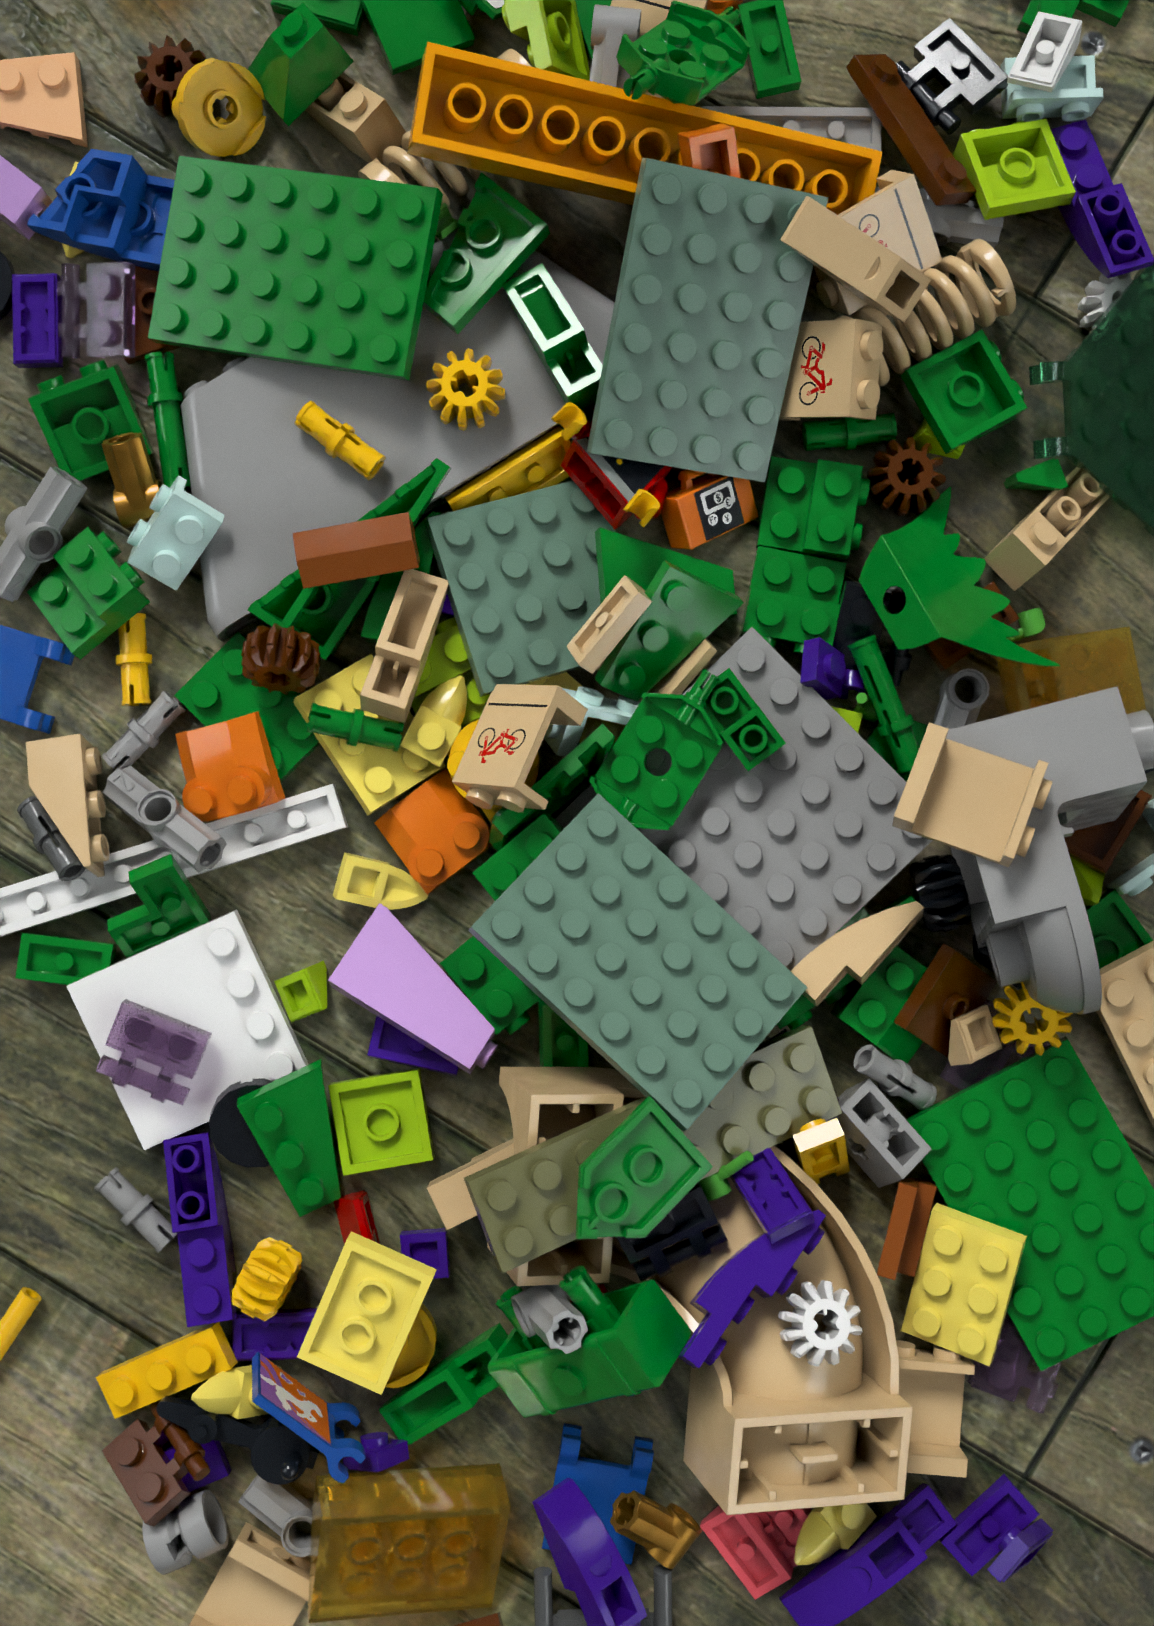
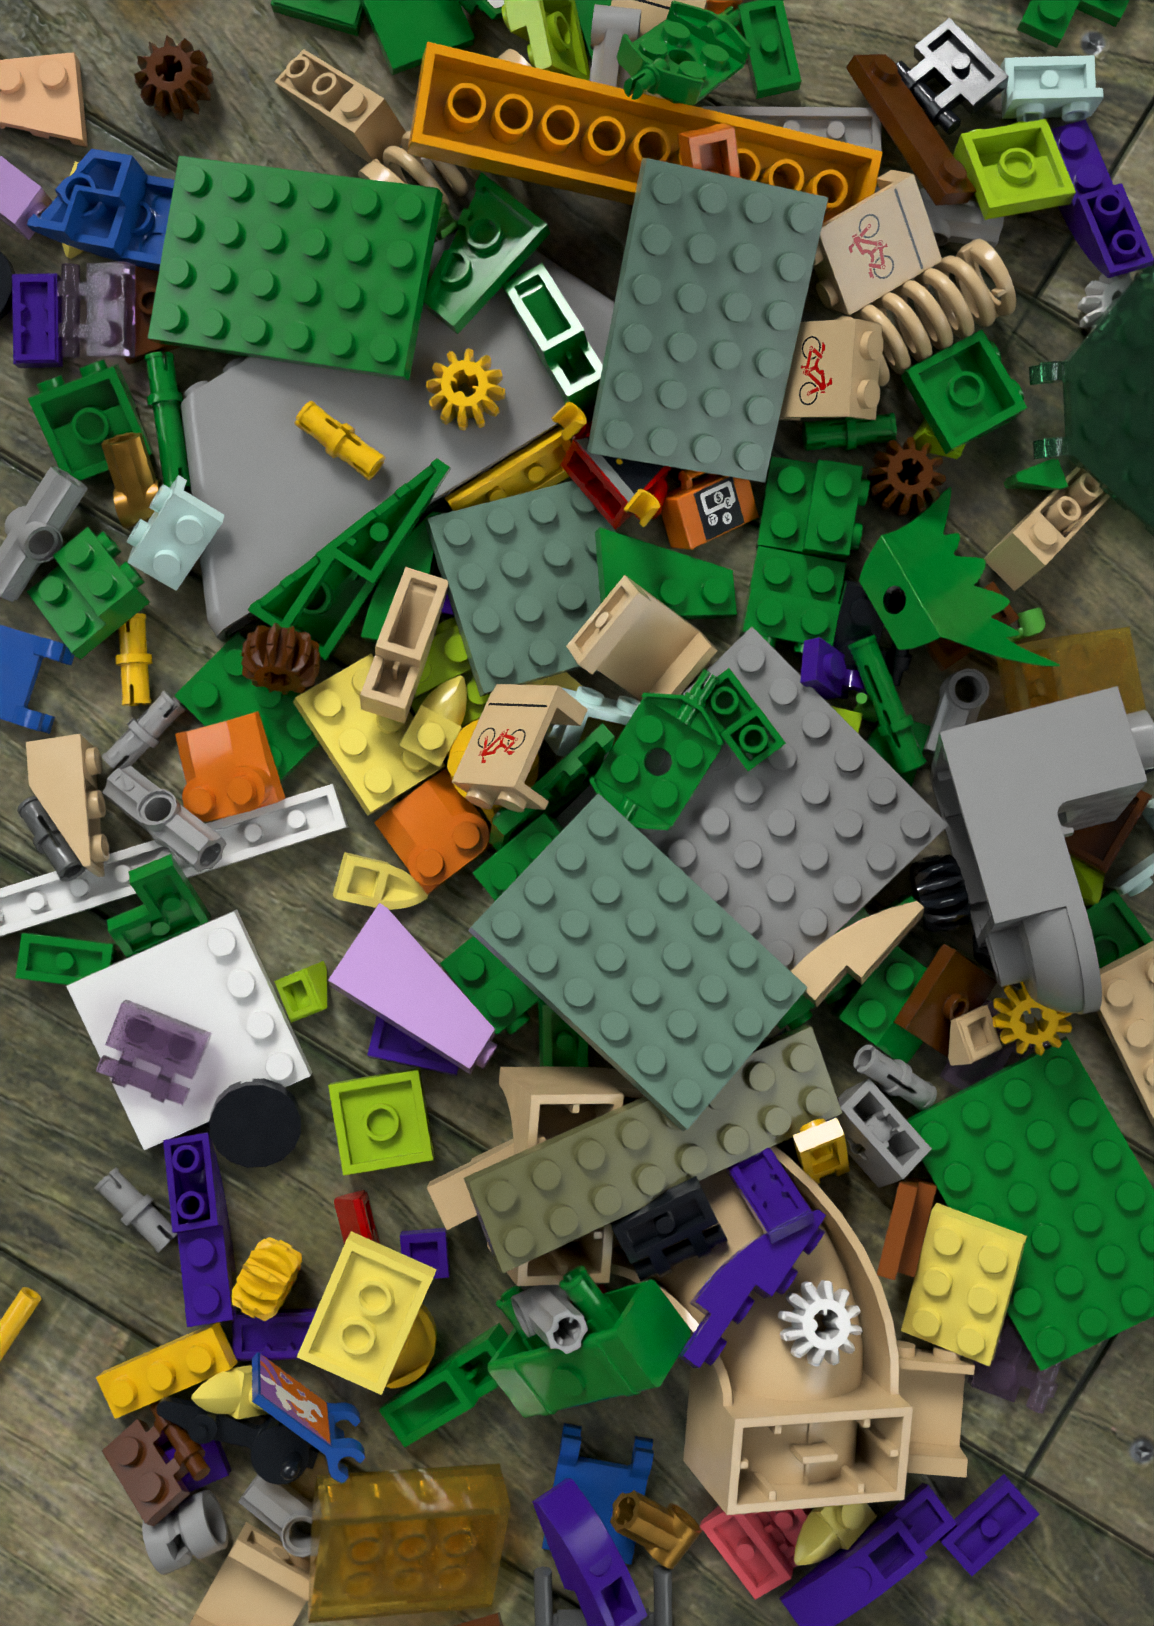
(194, 109): yellow plate -> none
(296, 1136): green wing -> none
(298, 63): green slope -> none
(354, 727): green pin -> none
(356, 550): dark orange piece -> none
(379, 1453): dark purple plate -> none
(636, 1176): green tile -> none
(674, 624): green wing -> none
(717, 1184): bright green hand -> none
(855, 260): tan slope -> none
(971, 798): tan panel -> none
(1019, 1549): dark purple plate -> none
(1046, 52): white slope -> none

